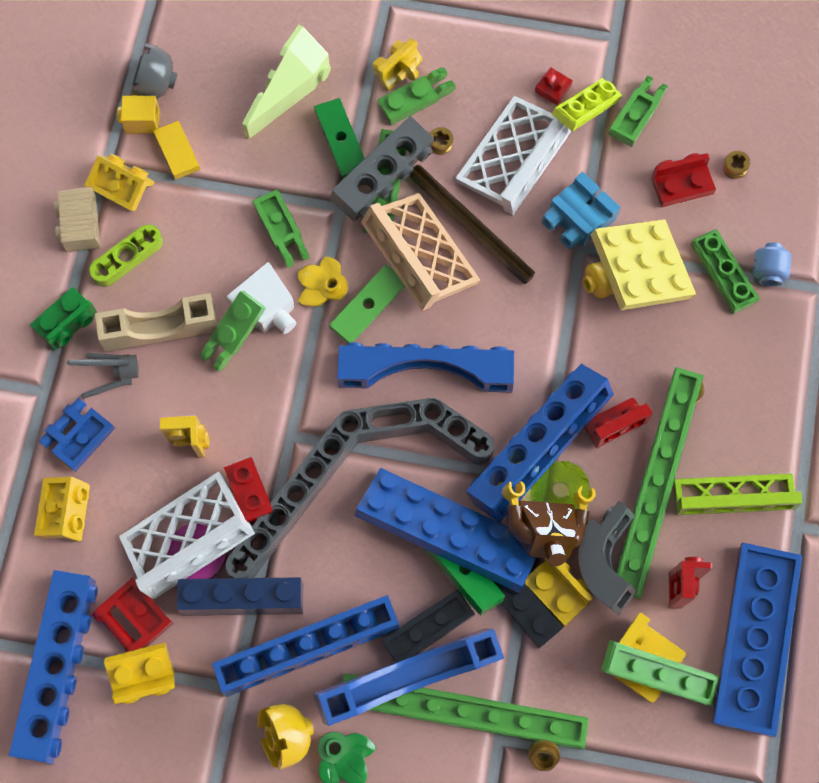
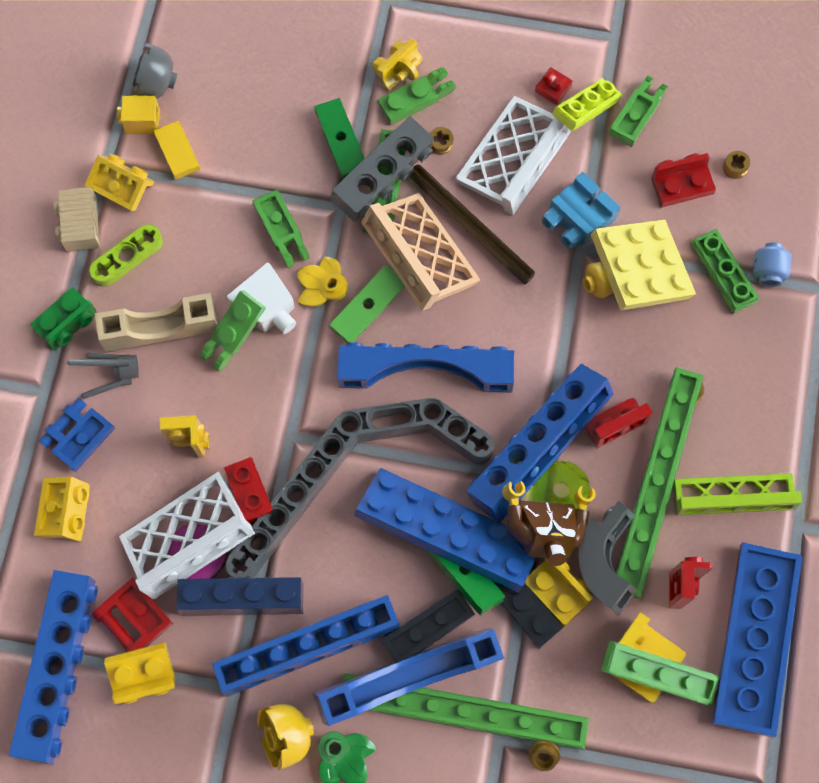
(298, 74): yellowish green wedge -> none

